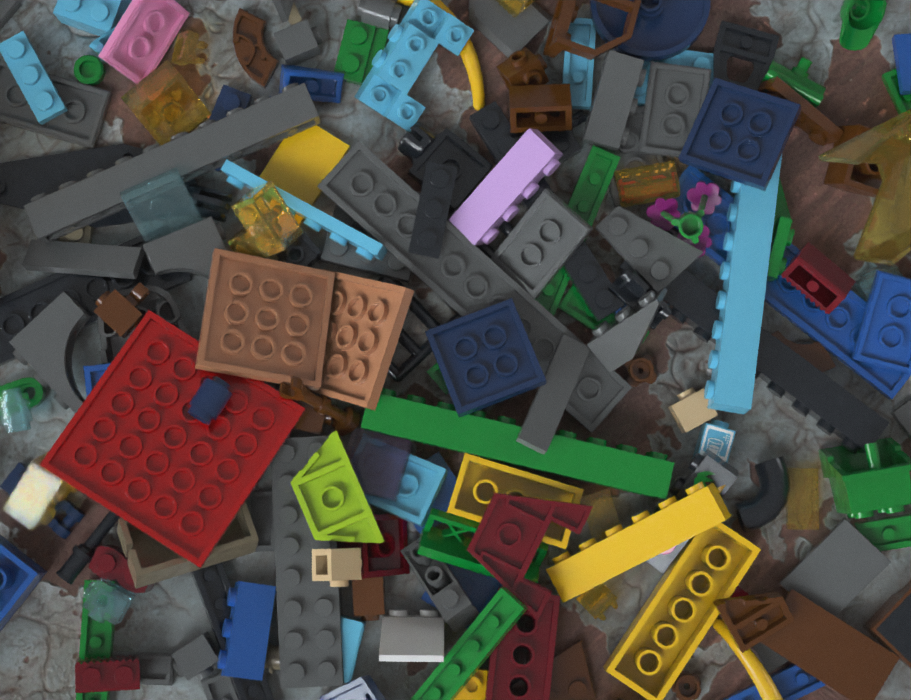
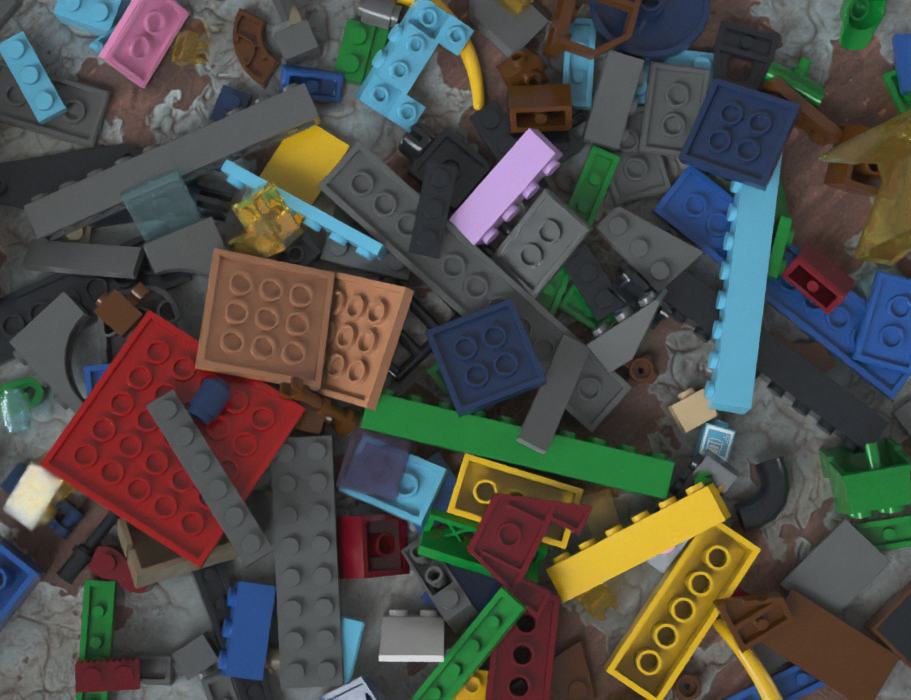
(89, 70): green tile -> none
(107, 601): clear light blue brick -> none
(166, 104): clear yellow slope -> none
(210, 478): none -> dark grey plate
(334, 498): lime wing -> none
(336, 565): tan brick -> none
(369, 598): reddish brown brick -> none
(647, 183): clear yellow slope -> none
(690, 225): magenta plant -> none
(803, 499): clear yellow tile -> none

